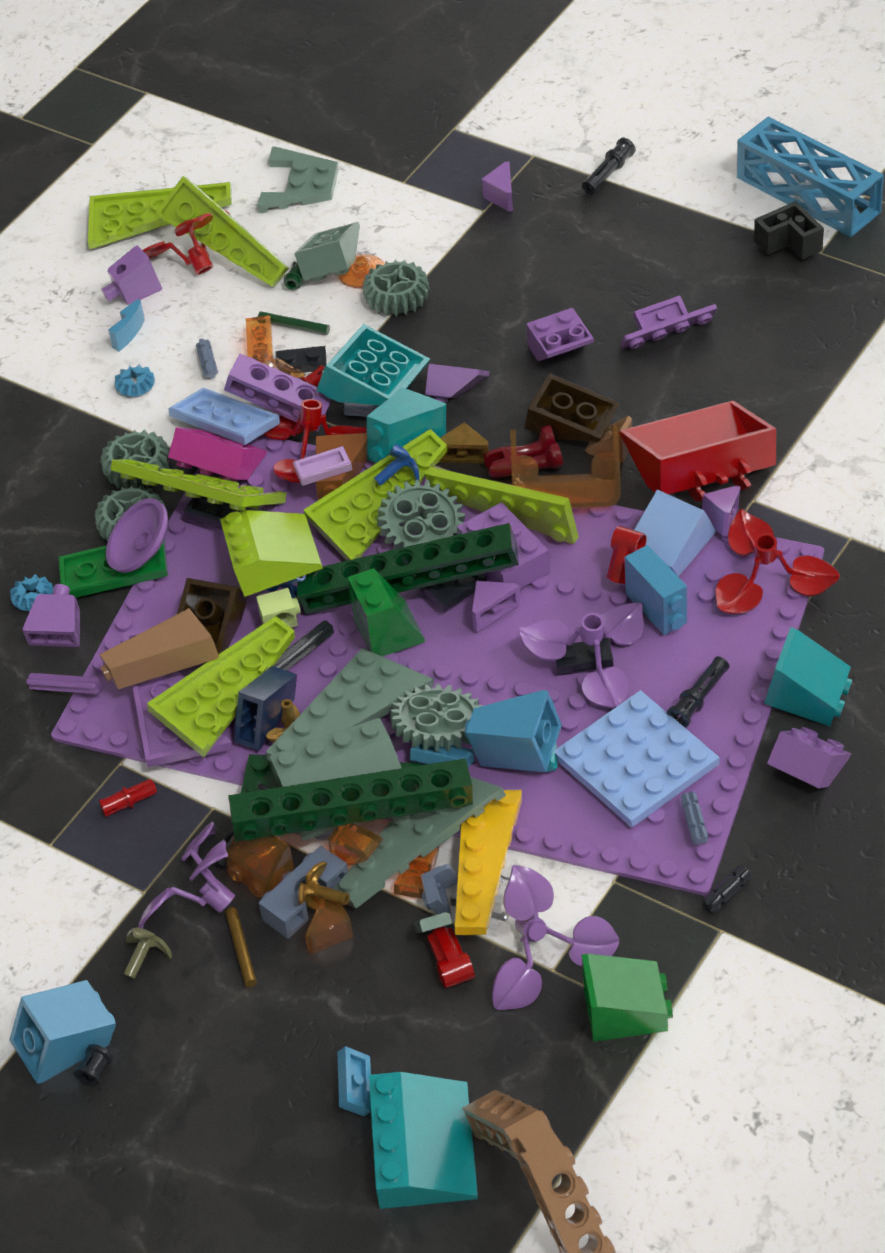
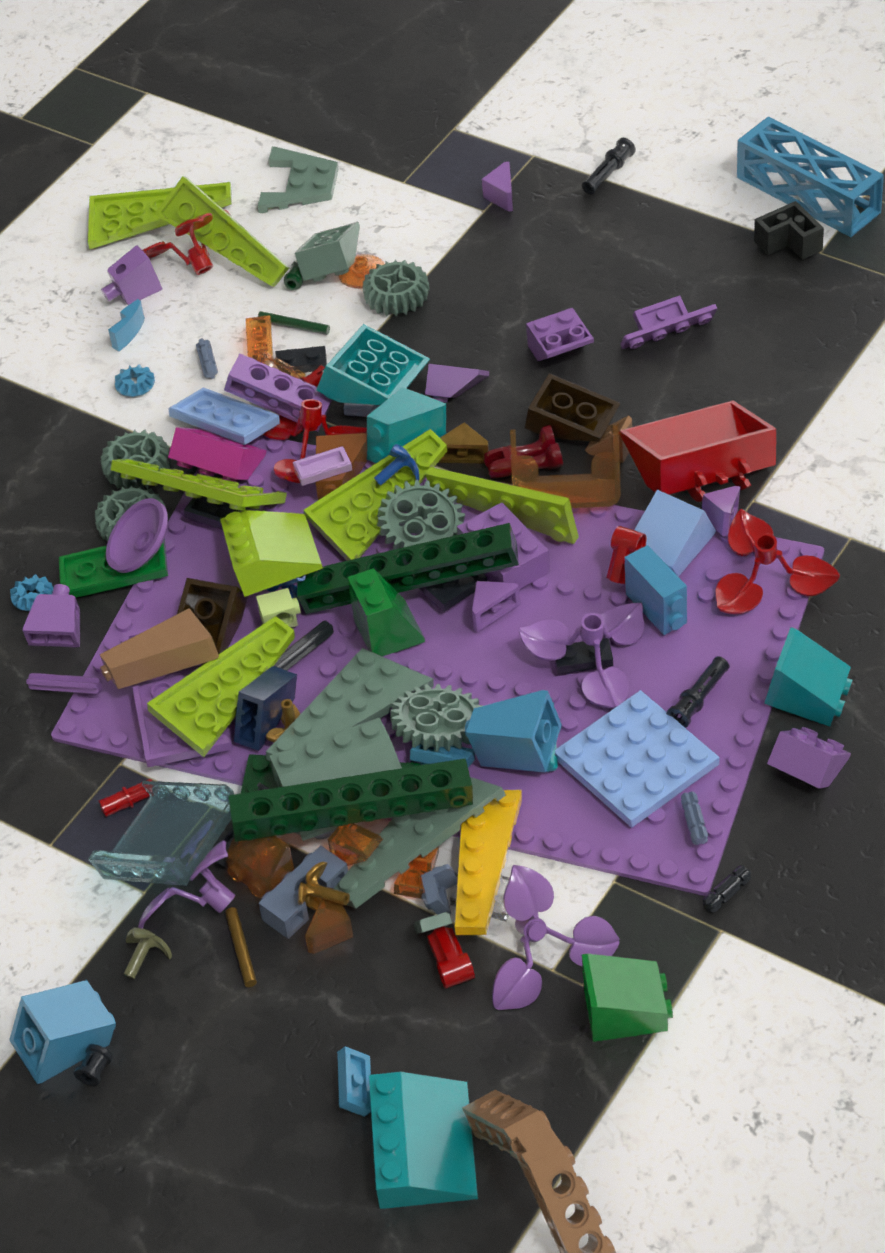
(168, 834): none -> clear light blue panel

